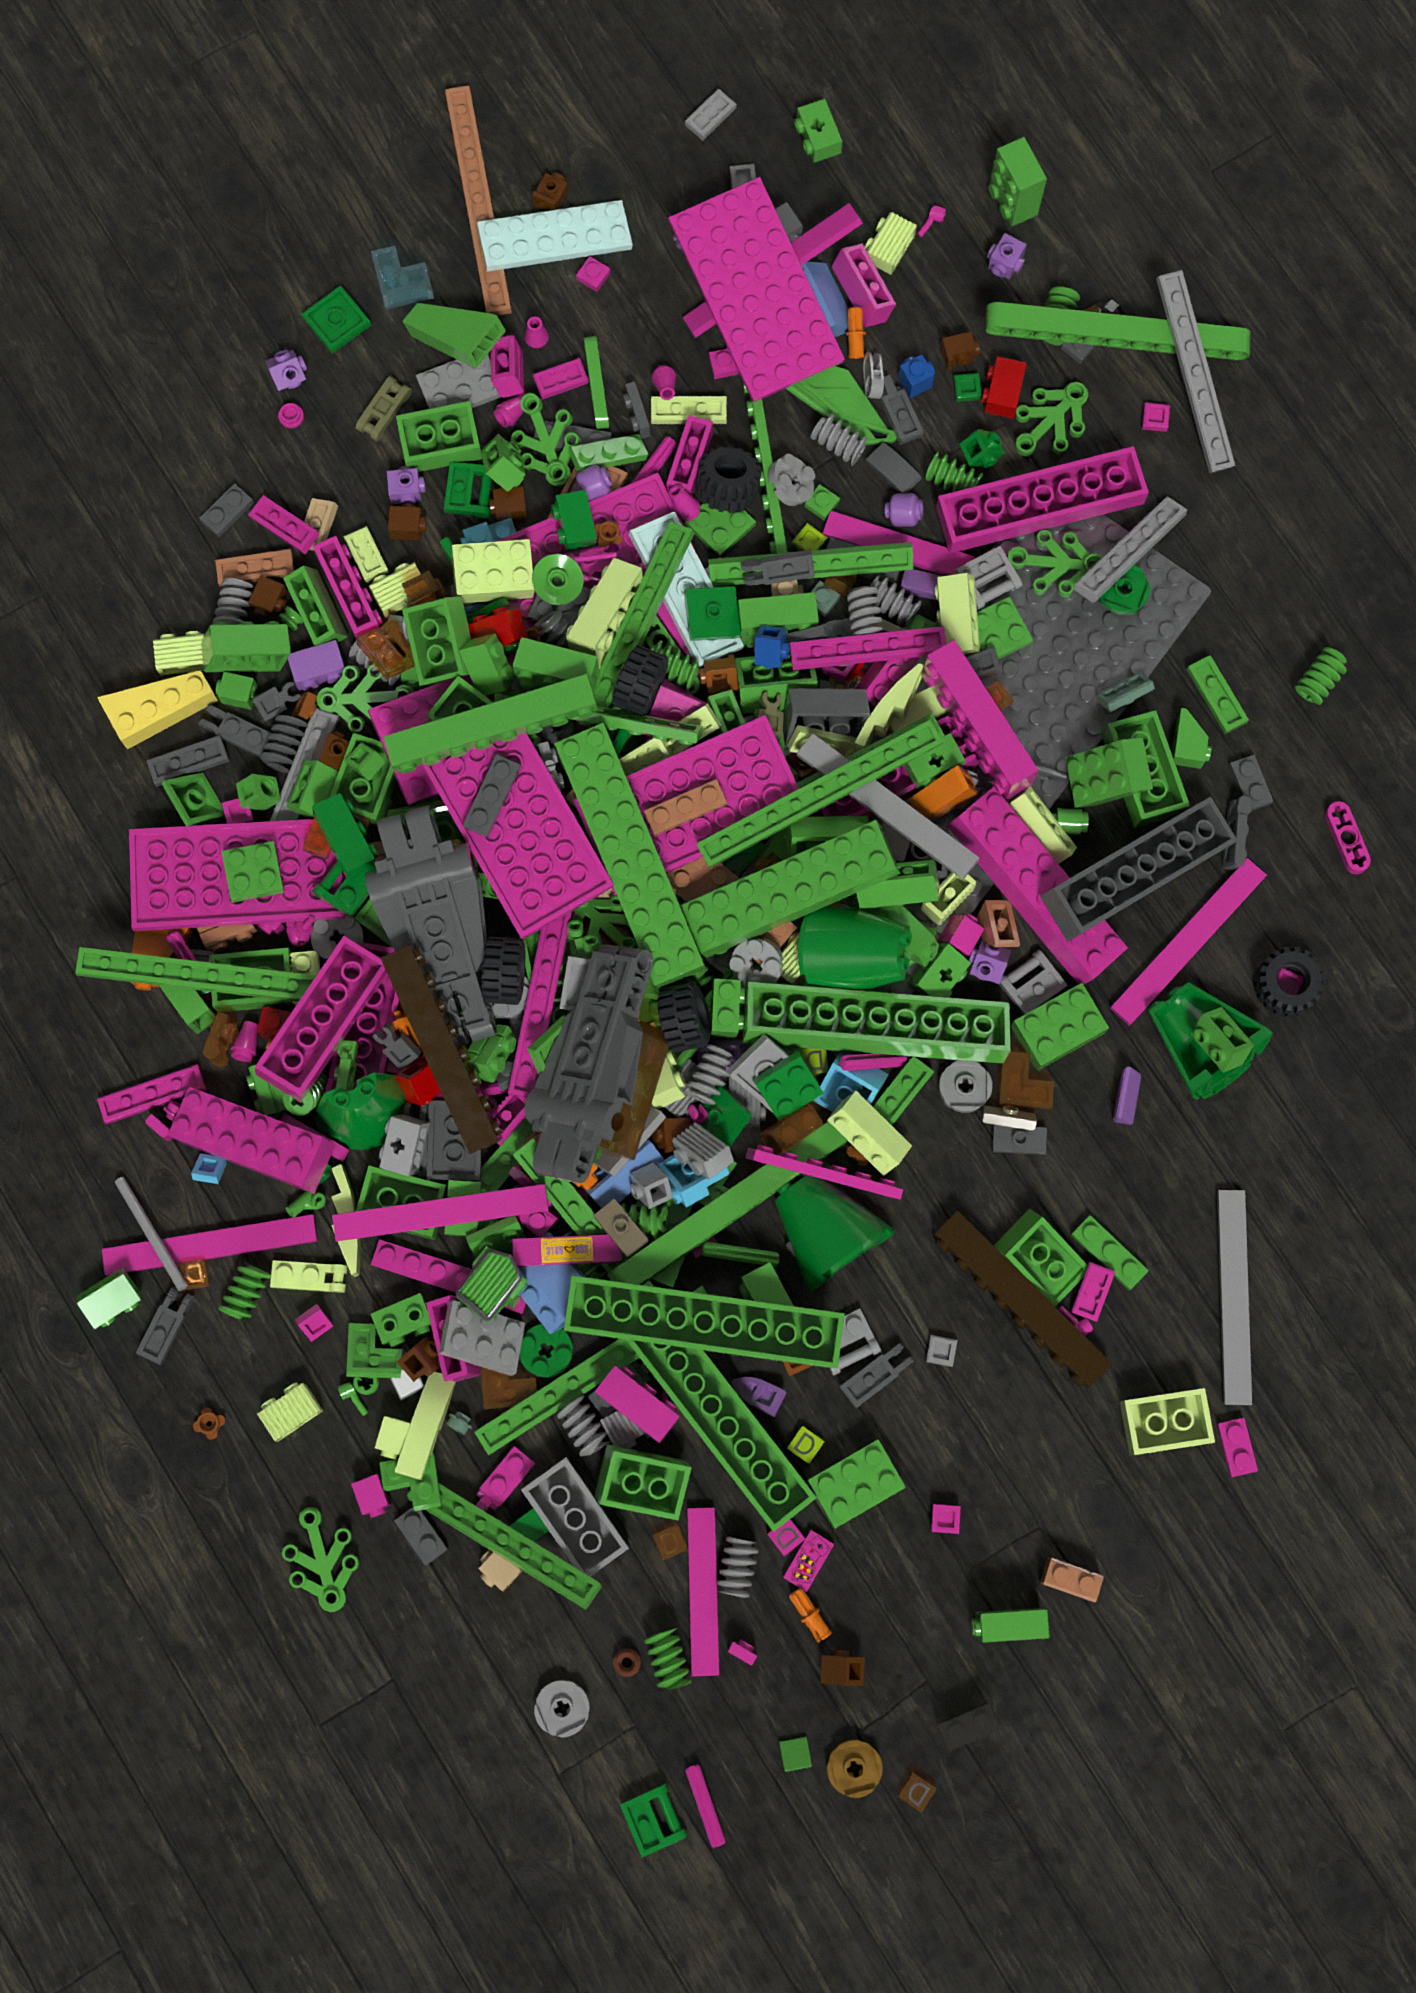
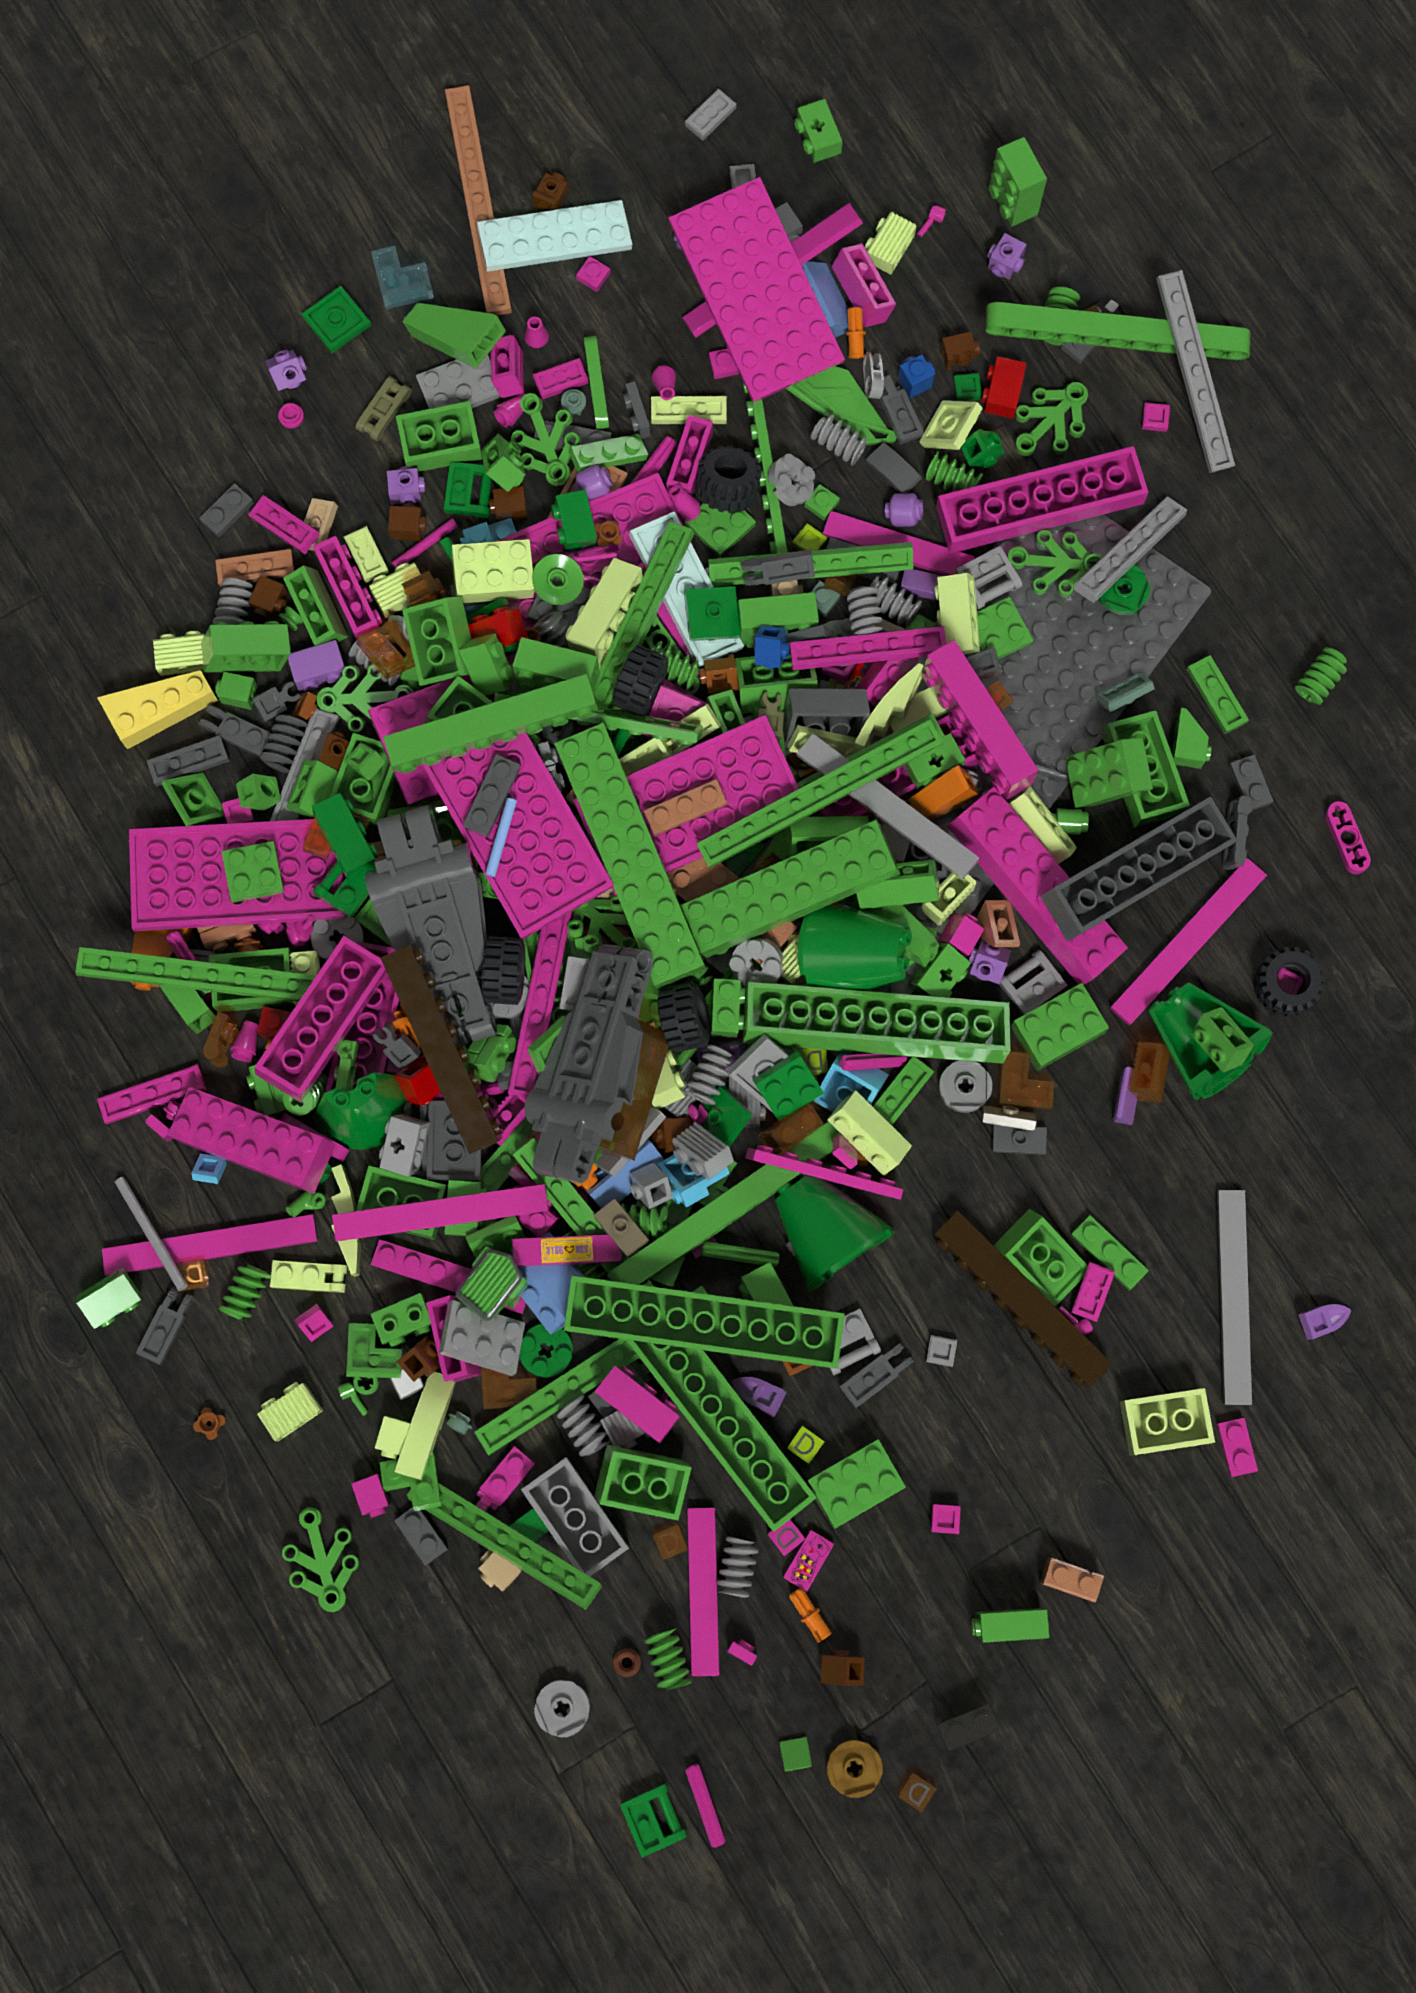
(248, 944): none -> dark orange plate
(425, 543): none -> dark pink bar
(501, 837): none -> light blue bar
(573, 401): none -> sand green plate
(844, 1151): none -> dark pink tile
(950, 425): none -> yellowish green plate
(1149, 1072): none -> clear orange brick
(1323, 1320): none -> medium lavender plate

